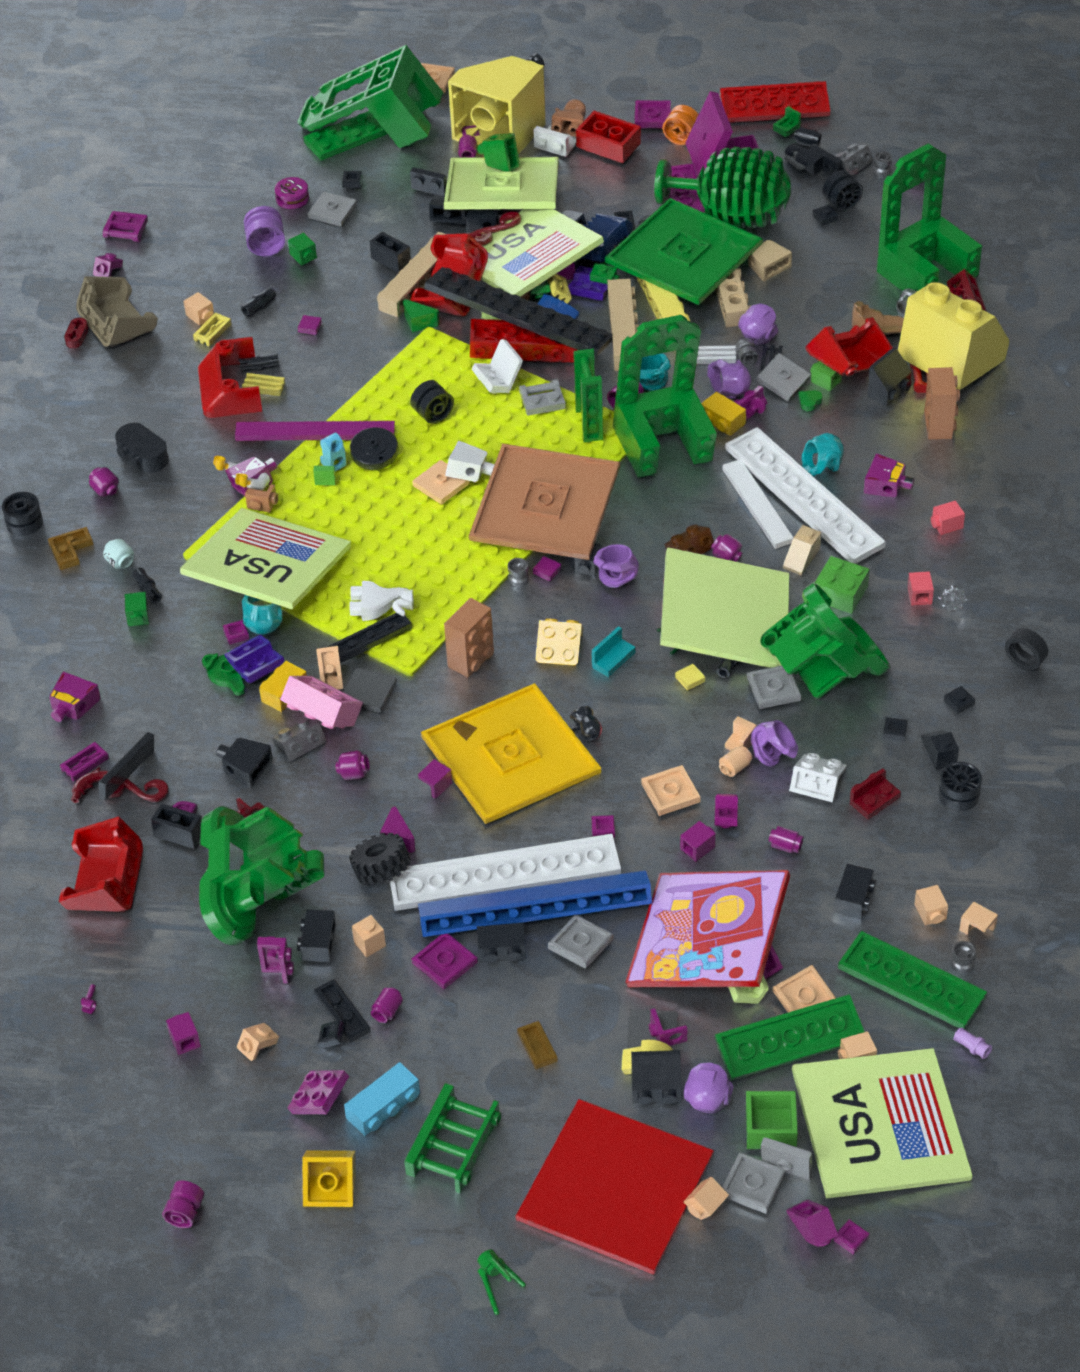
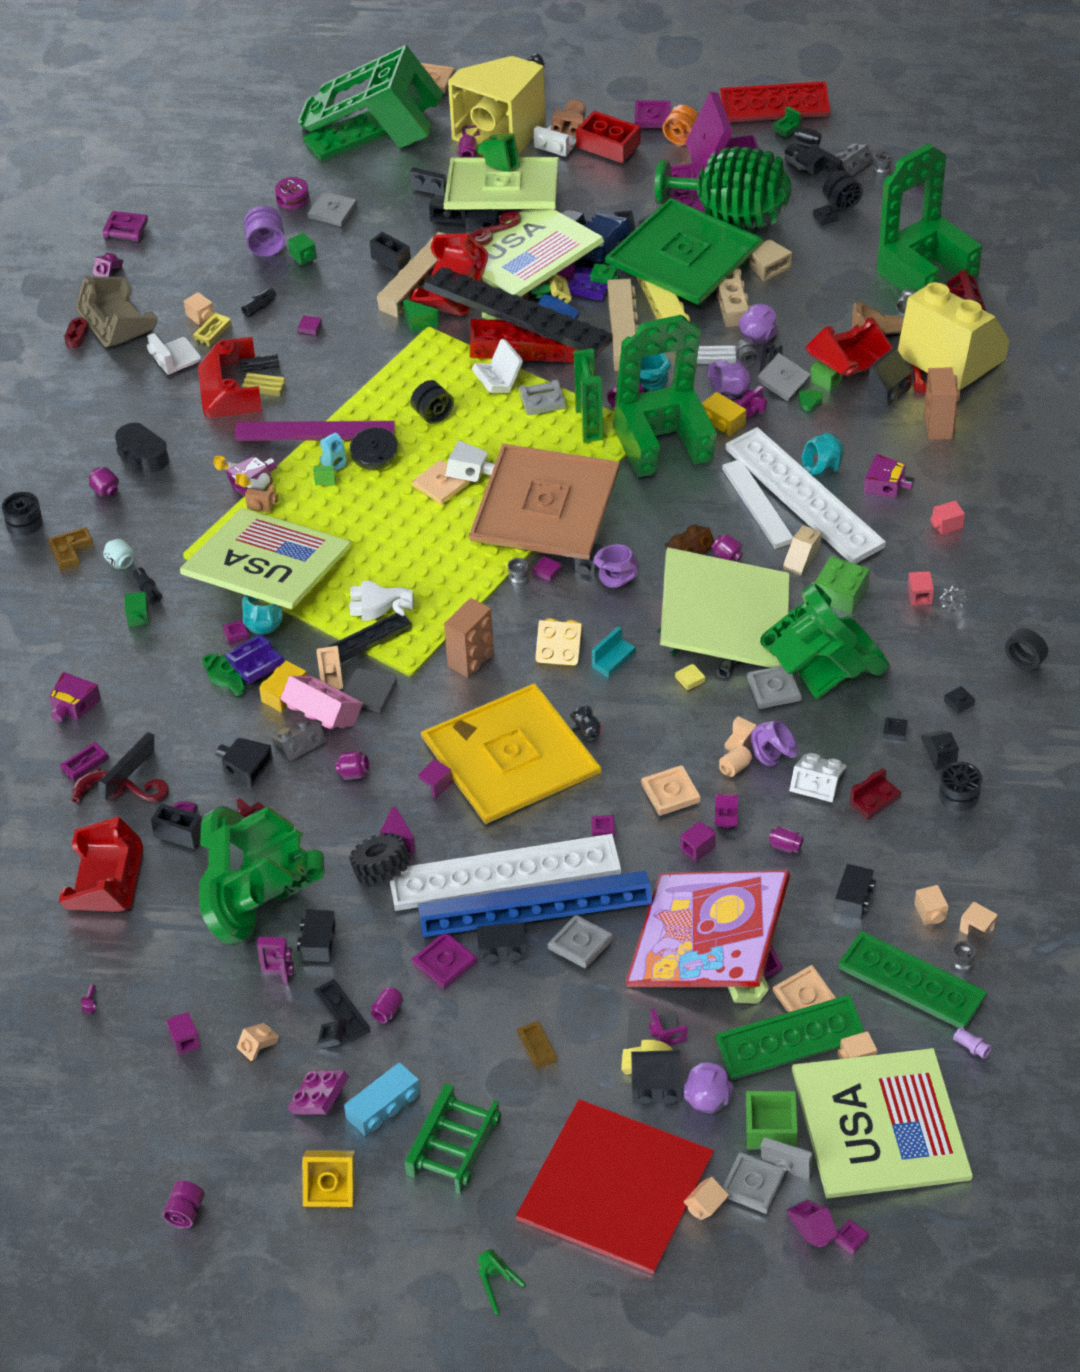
(174, 354): none -> white bracket
(352, 179): black plate -> none
(368, 936): light nougat brick -> none

